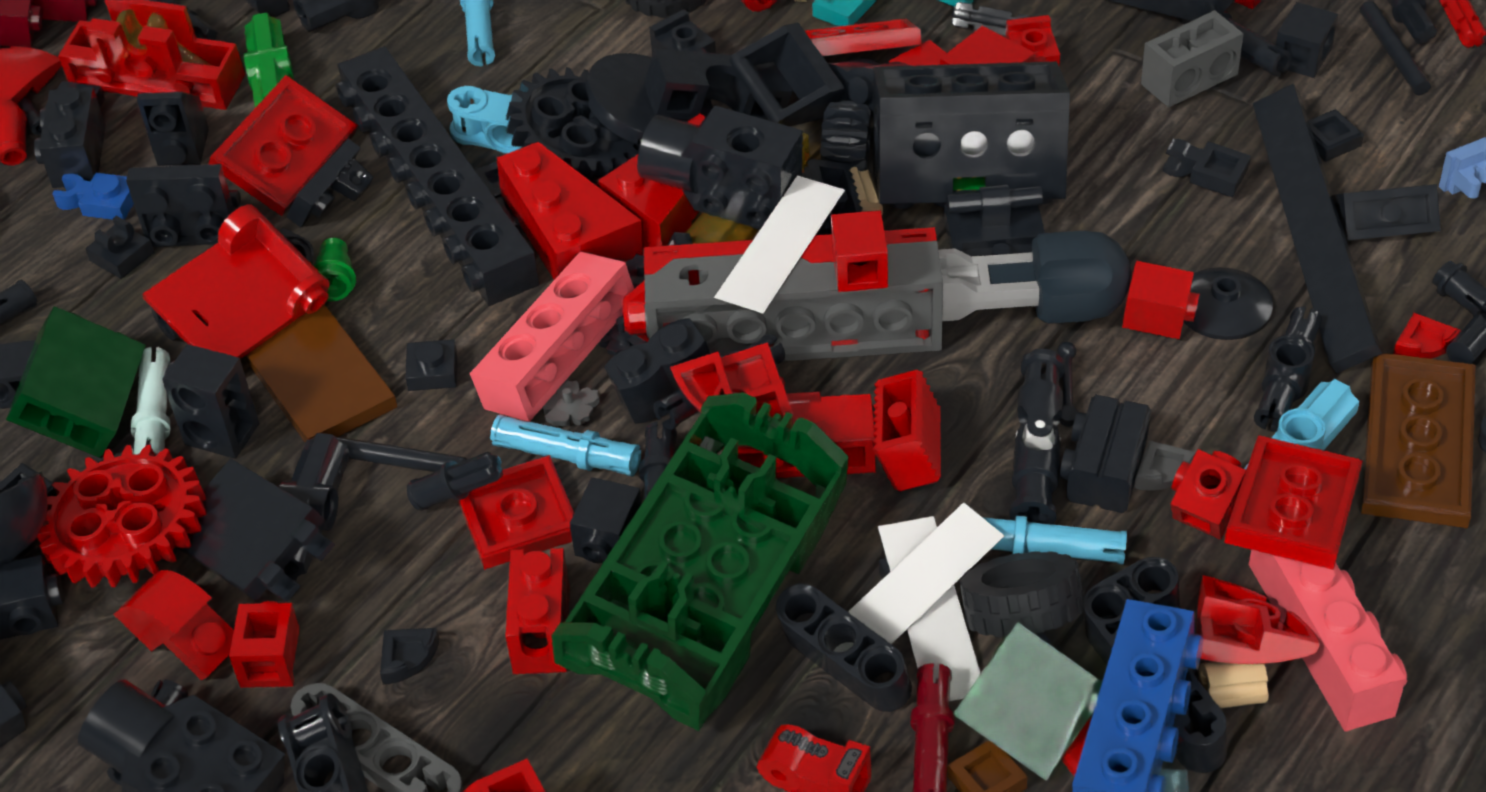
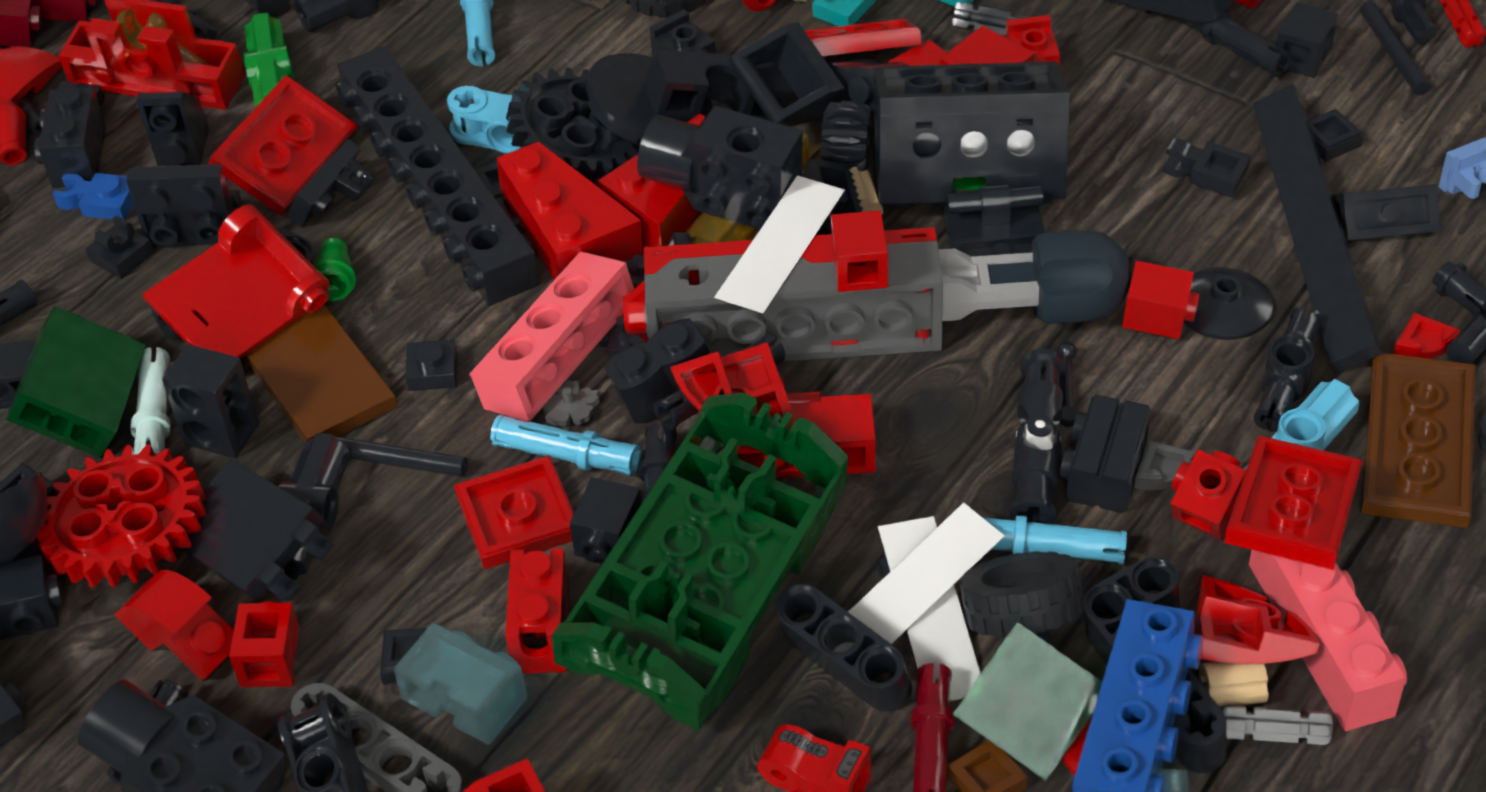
(454, 480): black axle -> none
(462, 678): none -> clear light blue brick
(907, 430): red brick -> none
(1191, 58): dark grey brick -> none
(1278, 724): none -> axle

